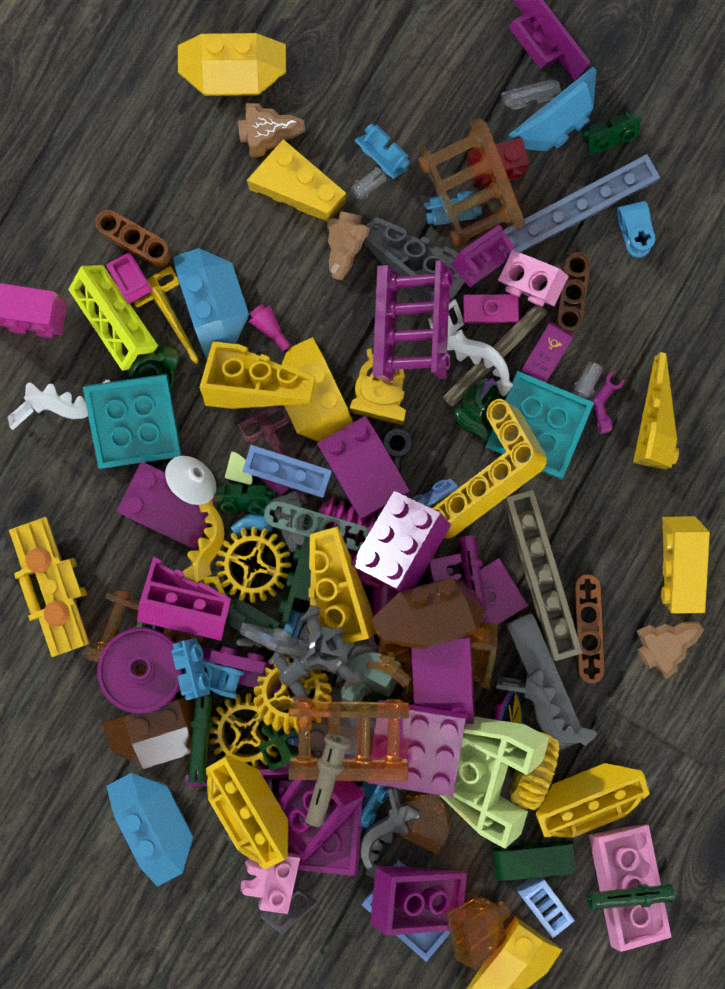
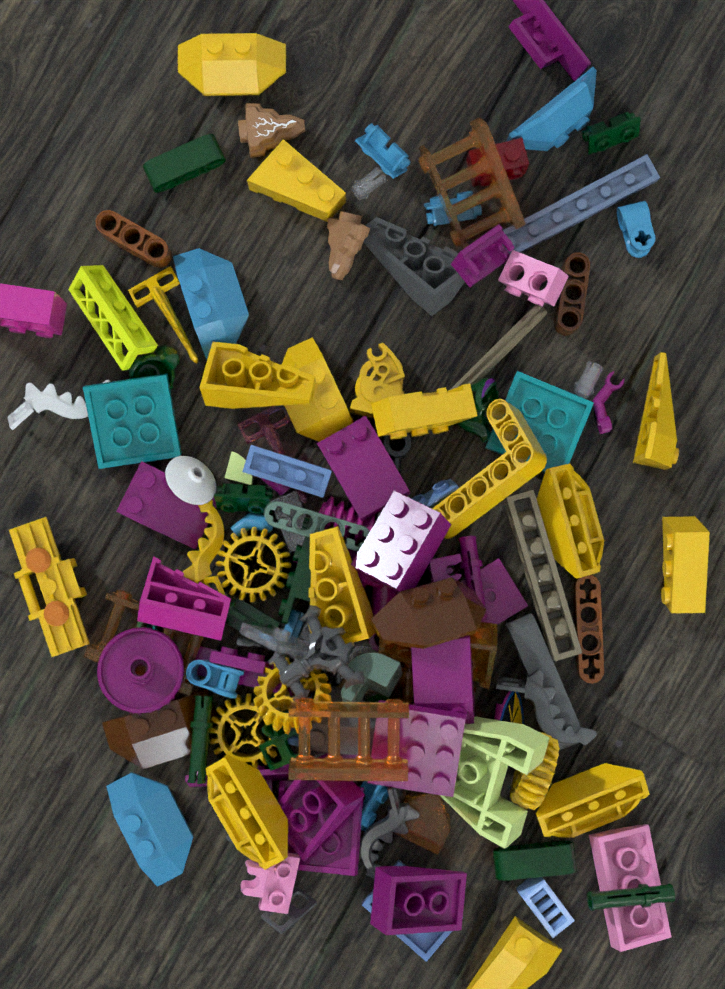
(129, 278): dark pink tile -> none
(184, 163): none -> dark green beam
(196, 681): dark azure hinge -> none
(266, 322): dark pink cone -> none
(329, 767): dark tan pin -> none
(388, 310): magenta fence -> none
(391, 668): clear orange bar -> none
(423, 412): none -> yellow wedge
(475, 350): white piece -> none
(477, 930): clear orange torso -> none
(490, 309): dark pink plate -> none
(541, 91): clear plate -> none
(547, 352): magenta tile -> none
(571, 521): none -> yellow wedge
(667, 645): medium nougat rock -> none

